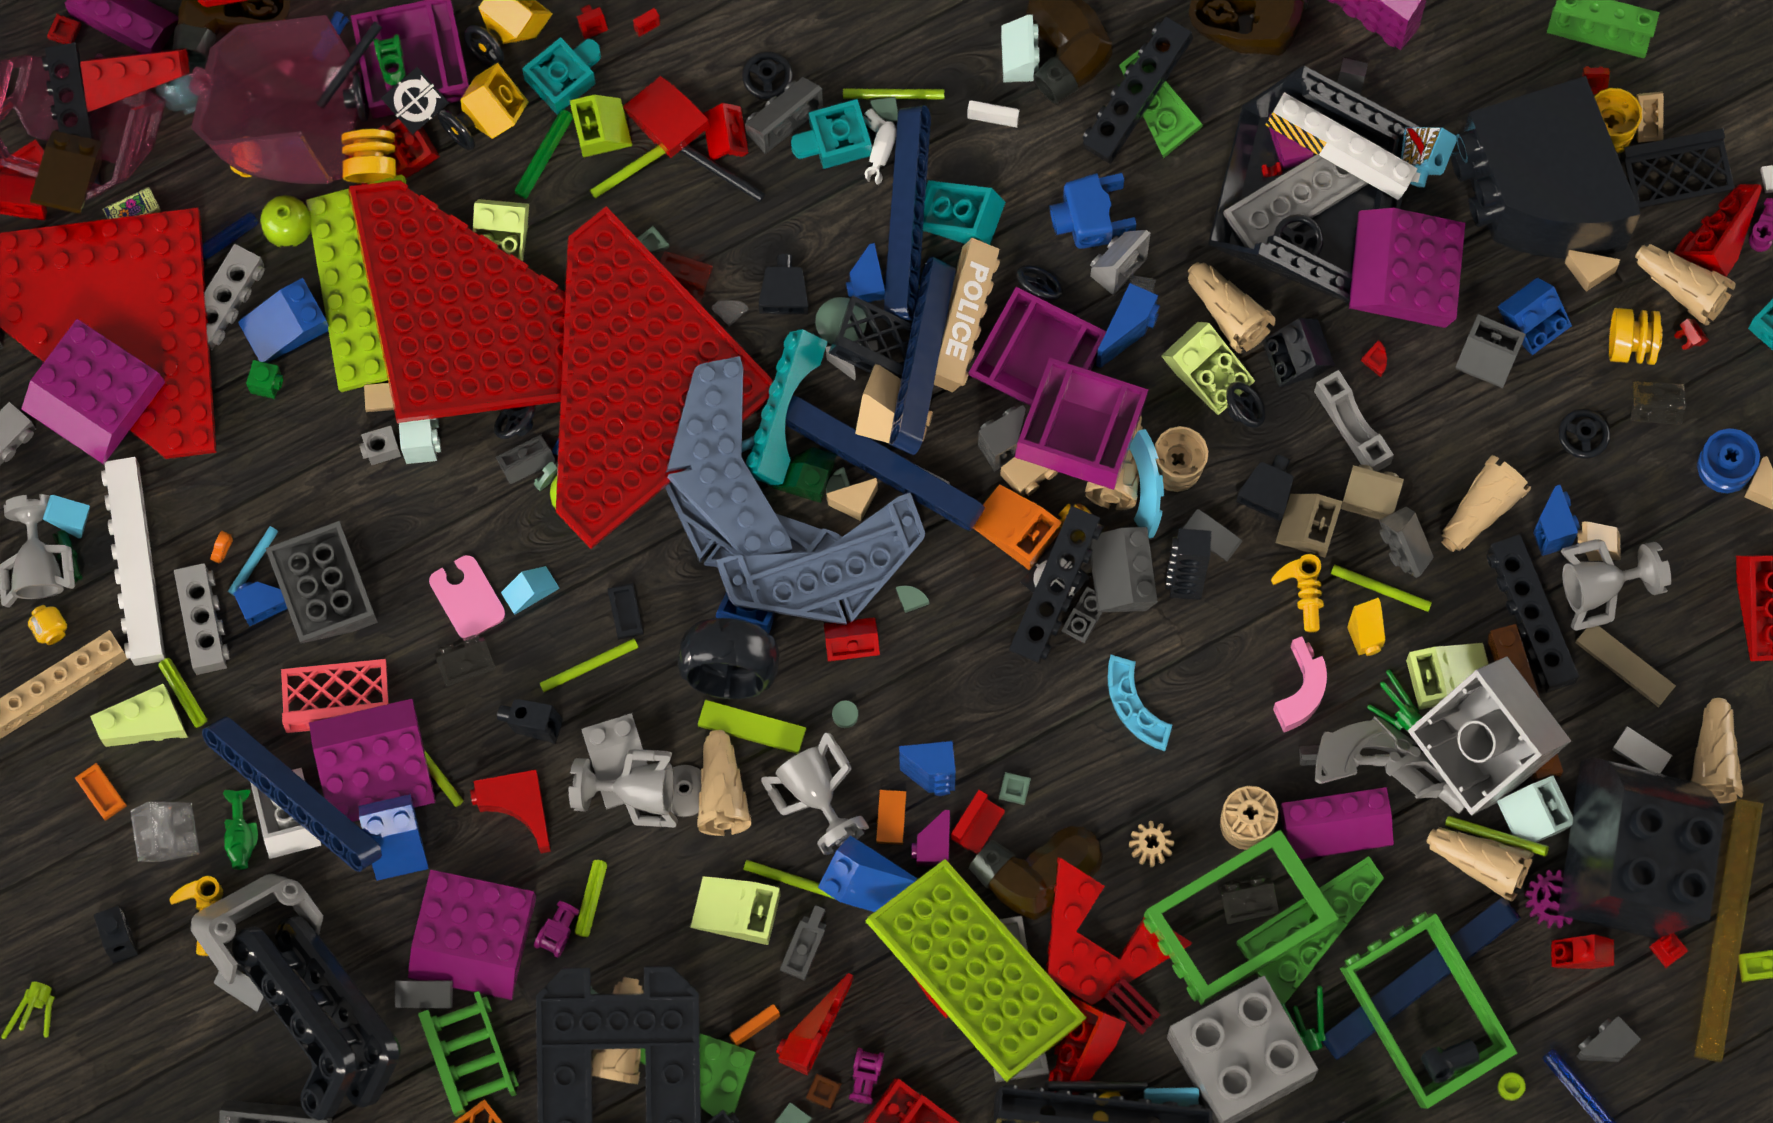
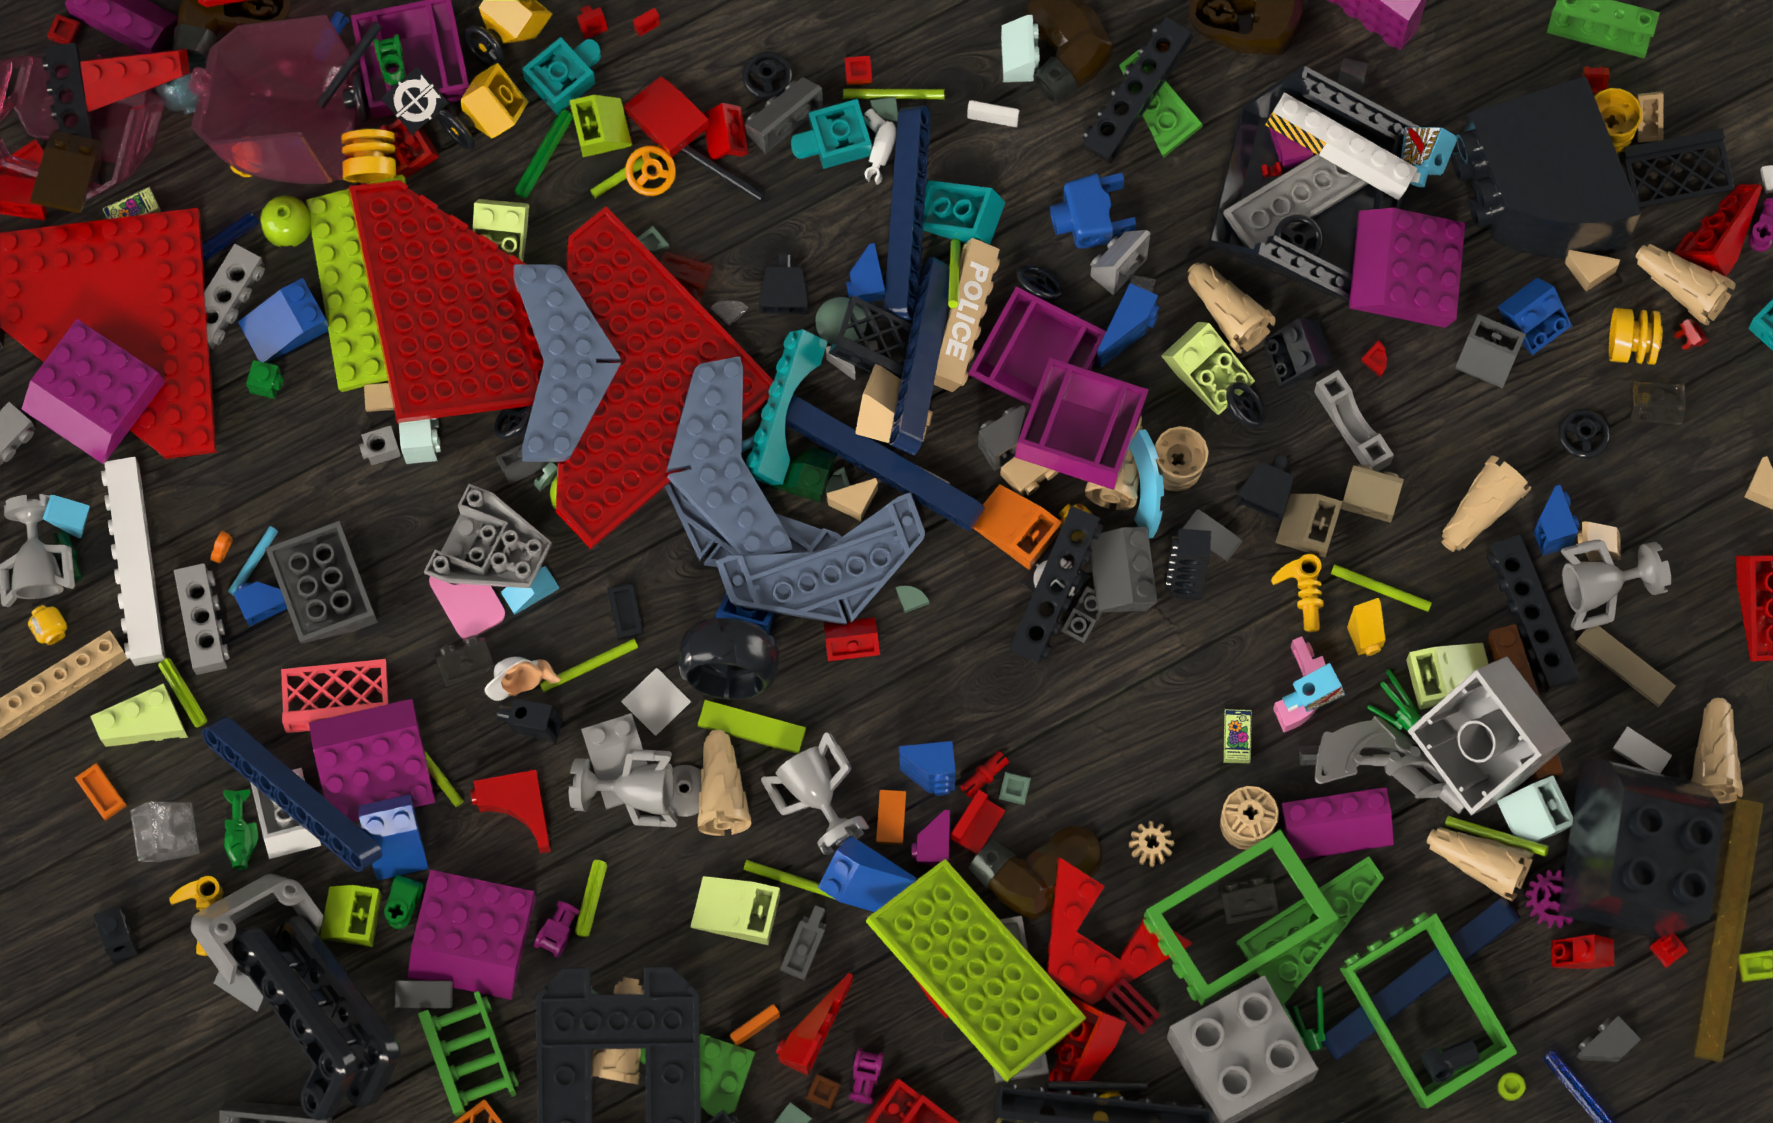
(35, 996): lime plant -> none
(351, 915): none -> lime slope
(404, 897): none -> green piece
(489, 545): none -> light grey wedge
(517, 676): none -> light nougat hair
(570, 377): none -> sand blue wing
(656, 701): none -> white sticker
(668, 174): none -> light orange piece
(845, 714): sand green tile -> none
(858, 70): none -> red tile
(954, 273): none -> lime bar
(984, 774): none -> red pin
(1130, 708): medium azure tile -> none
(1182, 1096): medium azure slope -> none
(1237, 736): none -> tile
(1323, 682): none -> medium azure torso
(1406, 541): dark grey slope -> none
(1742, 461): blue wheel -> none

